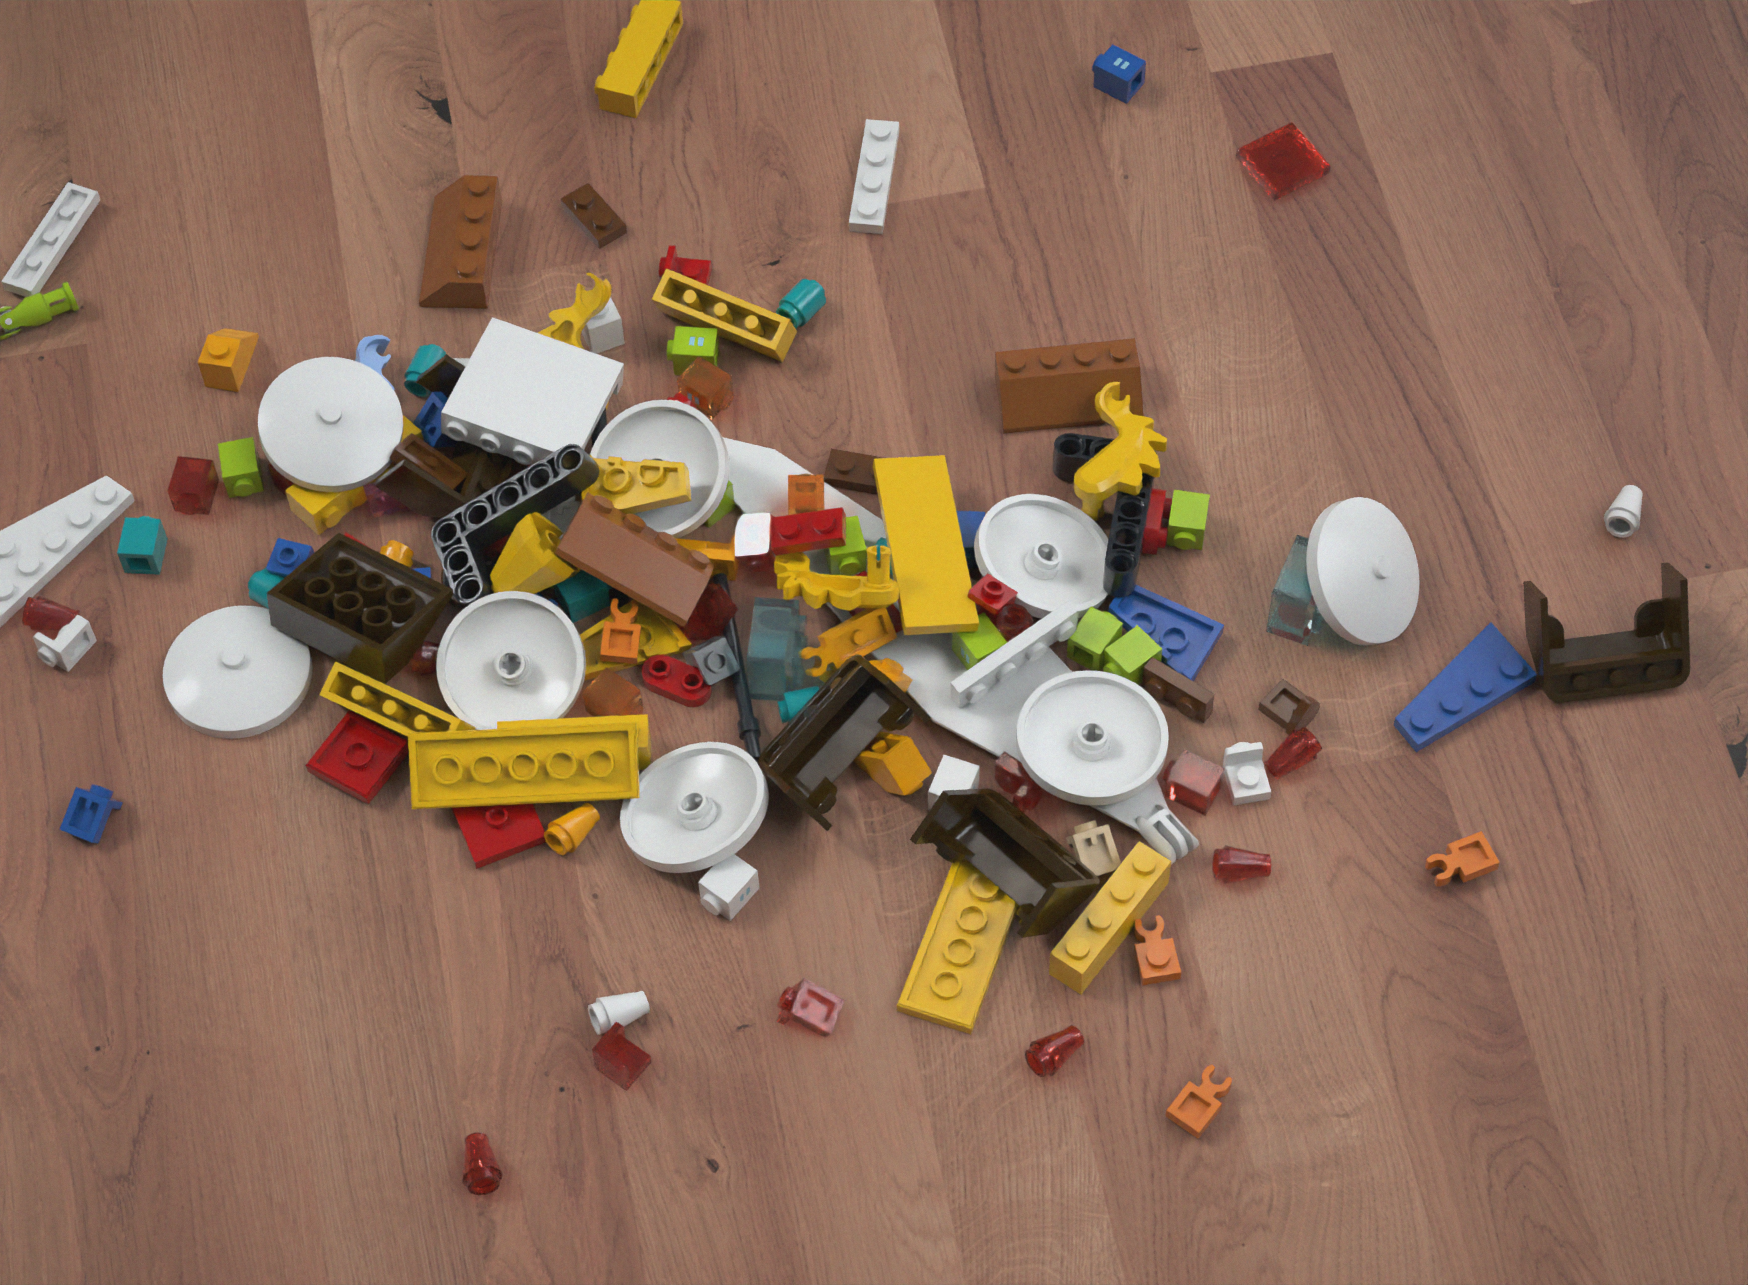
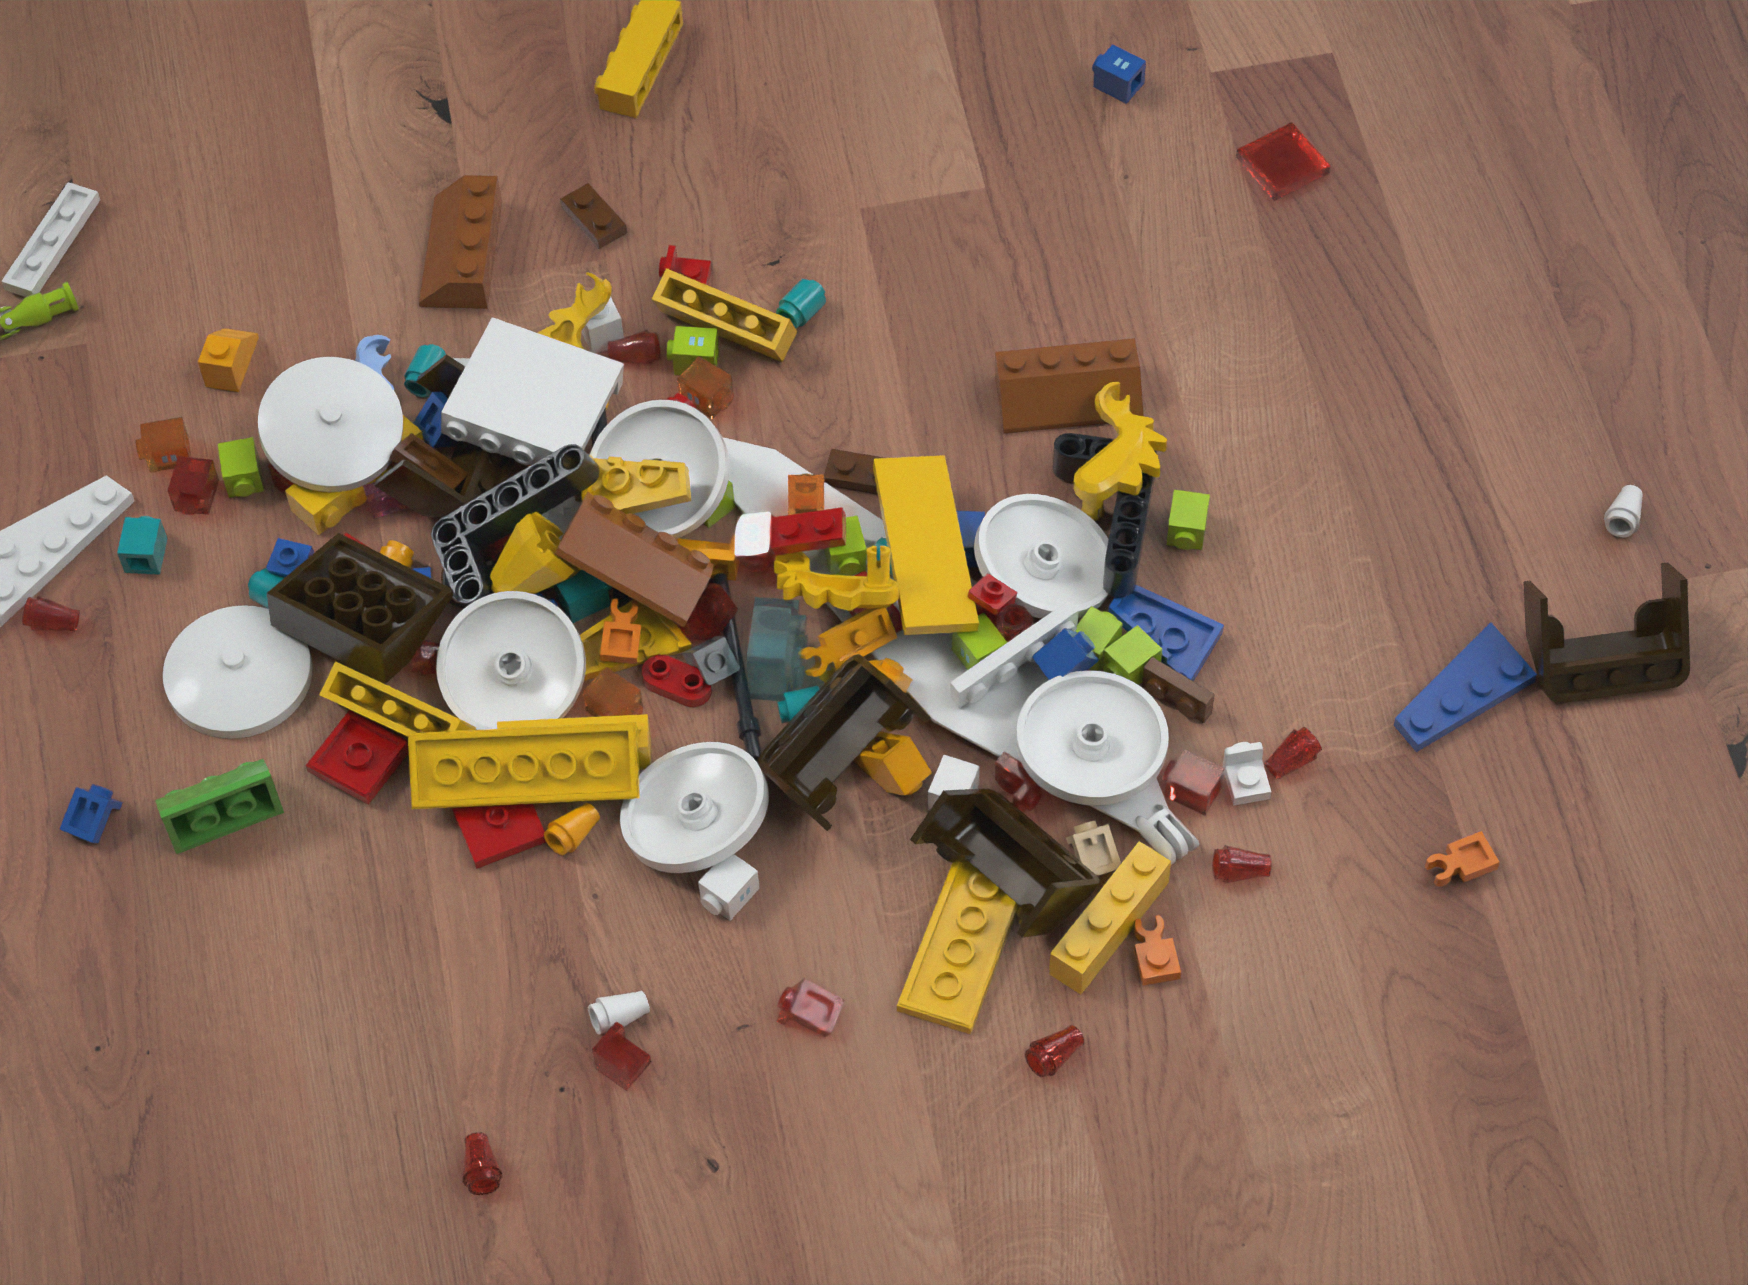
(69, 645): white bracket -> none
(163, 443): none -> clear orange brick
(219, 805): none -> bright green slope
(636, 348): none -> clear red cone
(874, 176): white plate -> none
(1066, 654): none -> blue brick
(1159, 509): red plate -> none
(1196, 1105): orange plate -> none
(1289, 707): reddish brown tile -> none
(1292, 605): clear light blue brick -> none
(1362, 571): white dish -> none

